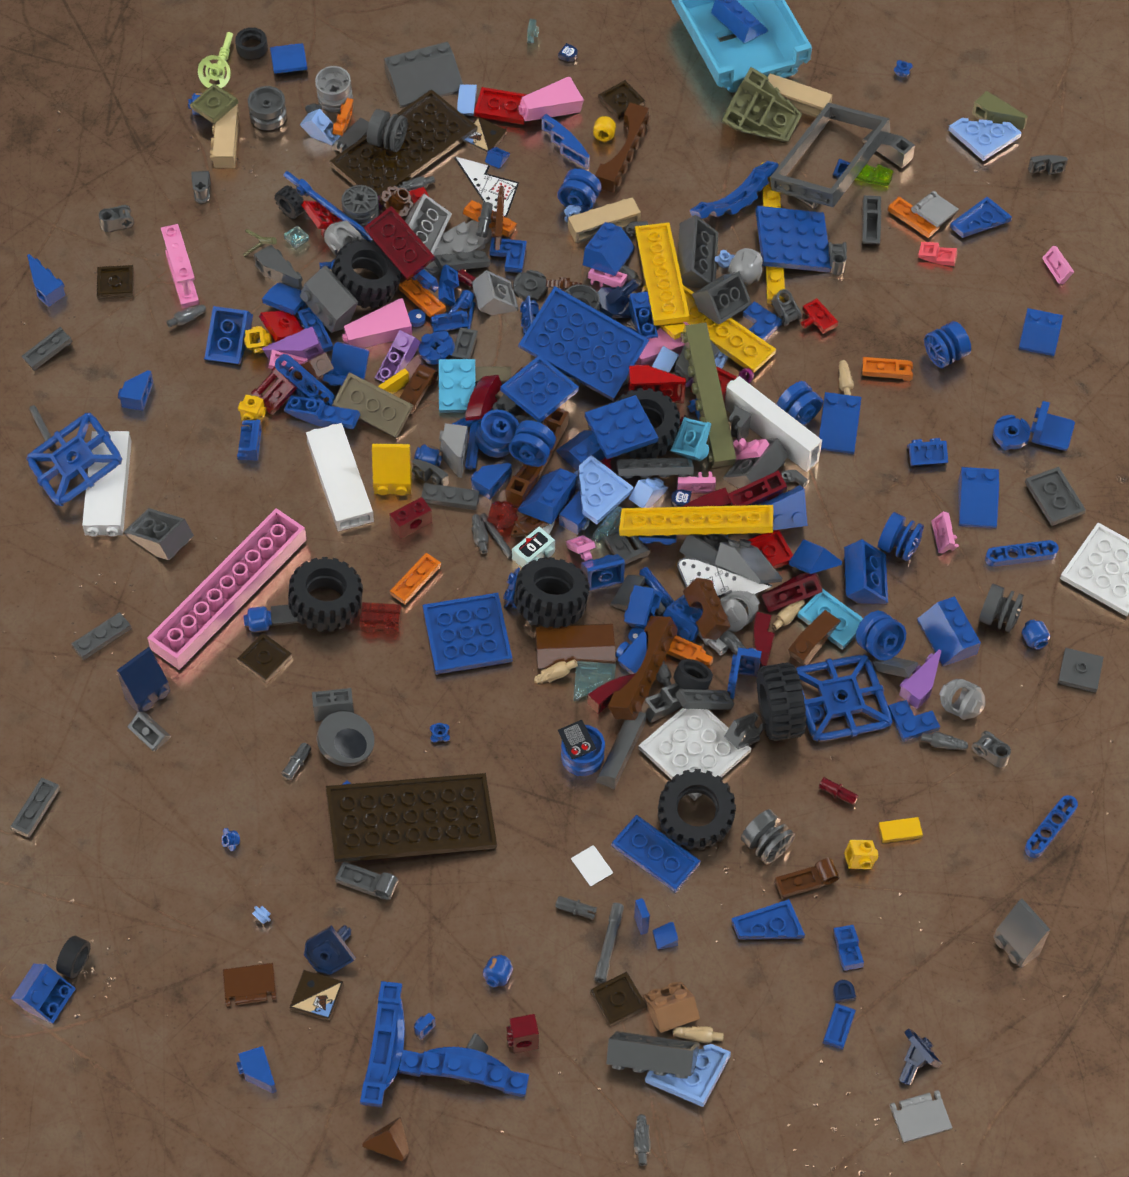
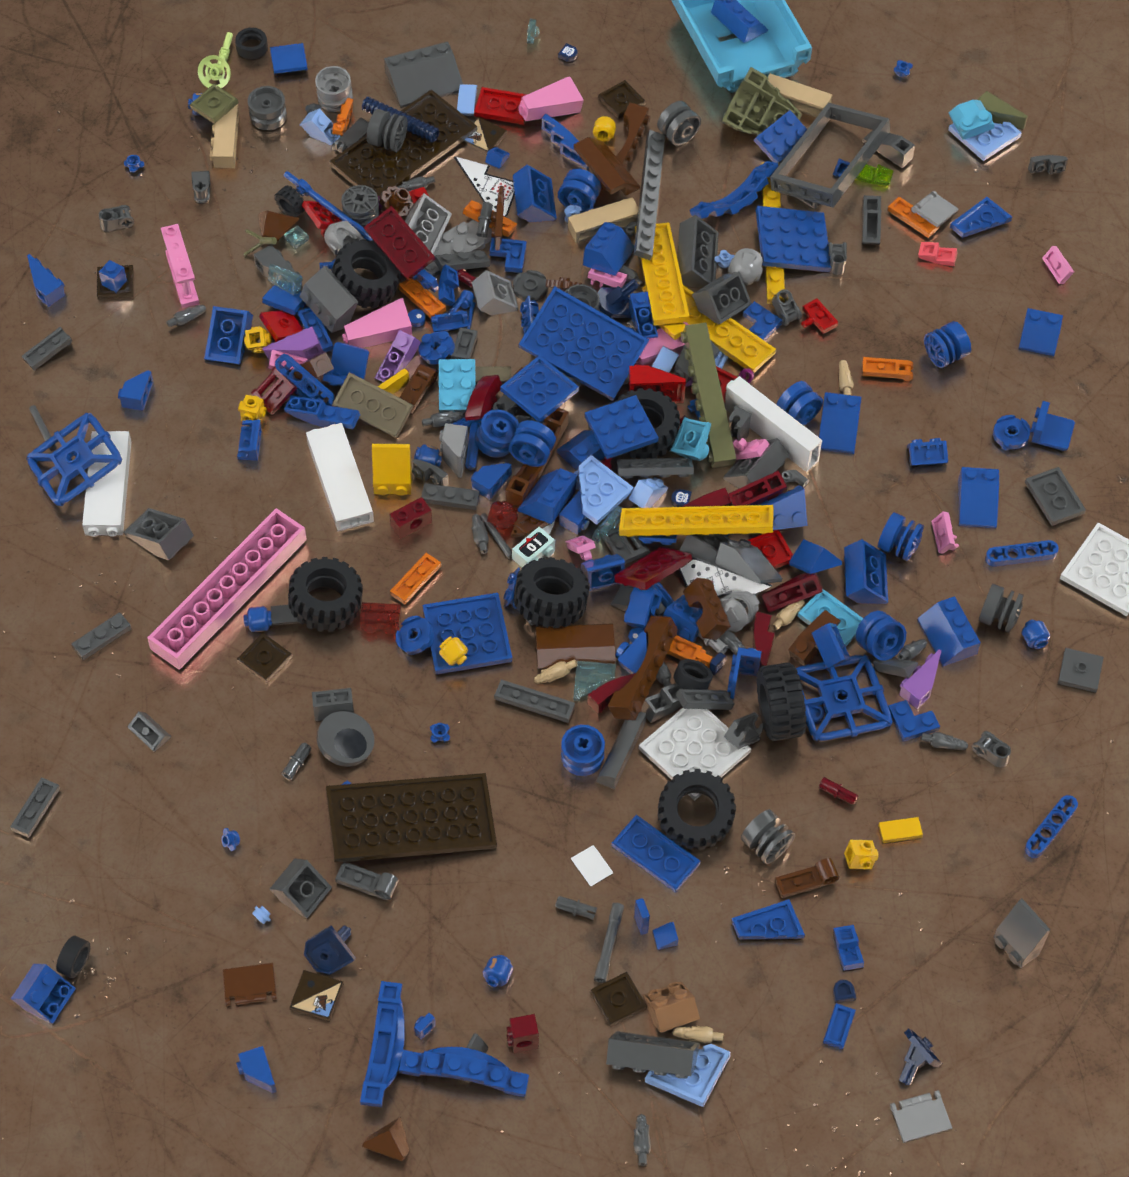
(112, 276): none -> blue brick
(133, 163): none -> blue plate
(143, 681): dark blue slope -> none
(275, 224): none -> reddish brown slope
(295, 279): none -> clear light blue slope
(301, 887): none -> dark grey slope
(415, 126): none -> dark blue piece
(421, 641): none -> blue plate
(439, 419): none -> dark grey piece
(453, 651): none -> yellow head
(534, 195): none -> blue slope
(534, 701): none -> dark grey plate
(576, 739): black sticker -> none
(606, 166): none -> reddish brown slope
(649, 195): none -> dark grey plate
(653, 568): none -> dark red plate
(679, 123): none -> dark grey wheel
(697, 484): bright pink plate -> none
(717, 663): none -> dark blue tile
(781, 137): none -> blue plate
(831, 645): none -> blue slope
(912, 650): none -> dark grey piece
(969, 703): light grey helmet -> none
(971, 119): none -> medium azure slope

